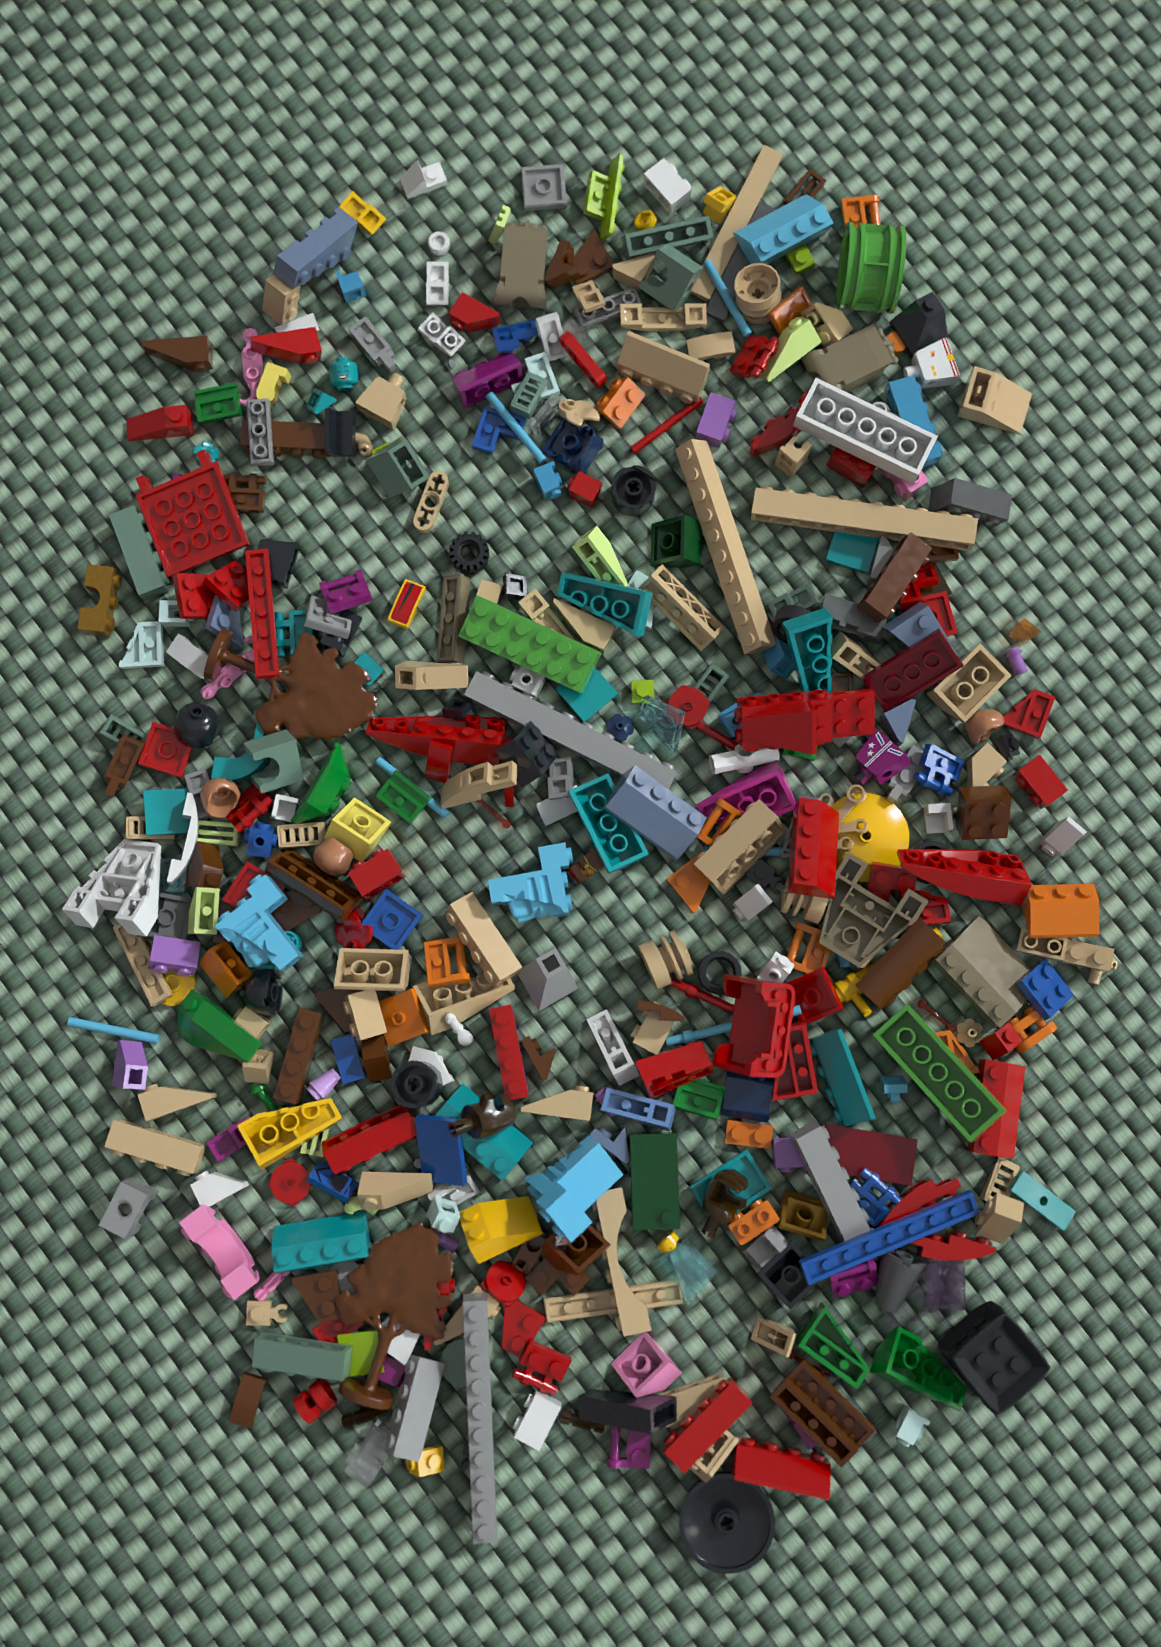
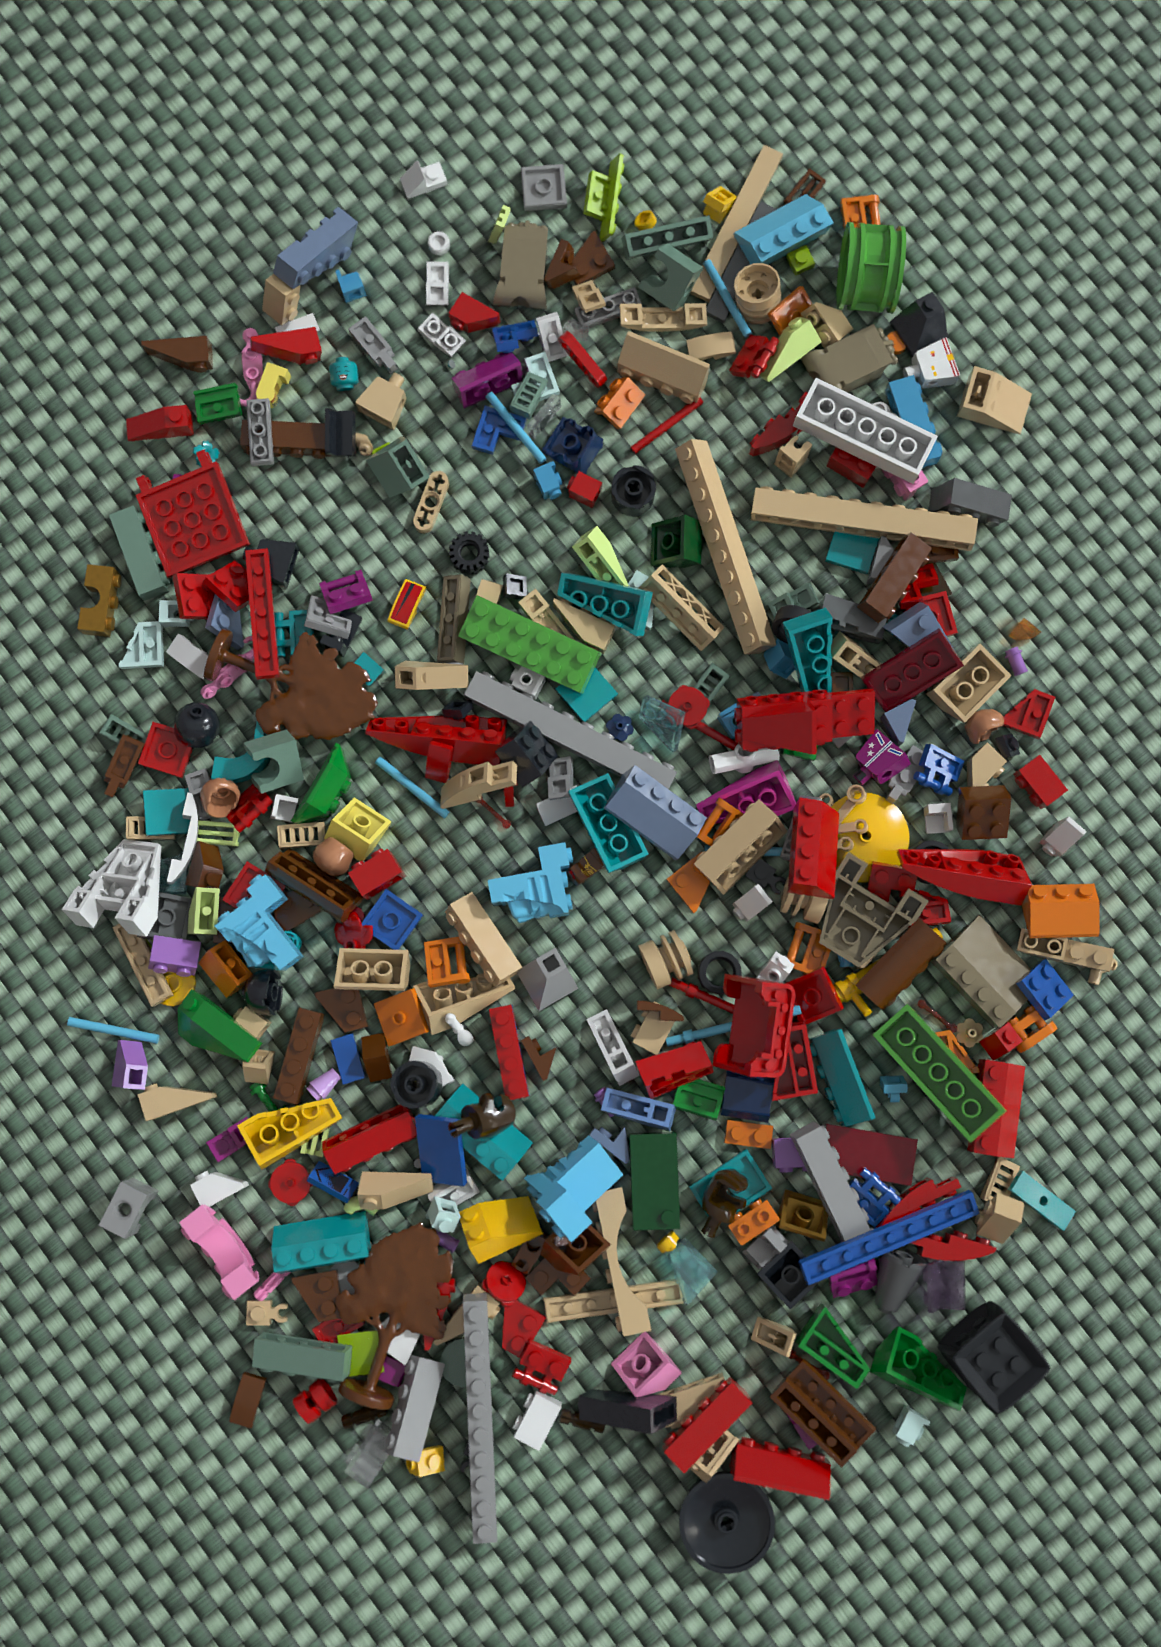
(155, 1146): tan brick -> none
(249, 498): reddish brown plate -> none
(260, 847): blue brick -> none
(319, 401): teal slope -> none
(364, 1014): tan brick -> none
(366, 215): yellow slope -> none
(403, 796): green plate -> none
(567, 1104): tan slope -> none
(578, 411): tan plate -> none
(634, 270): tan slope -> none
(636, 1450): magenta plate -> none
(641, 689): lime plate -> none
(667, 186): white brick -> none
(715, 420): medium lavender brick -> none

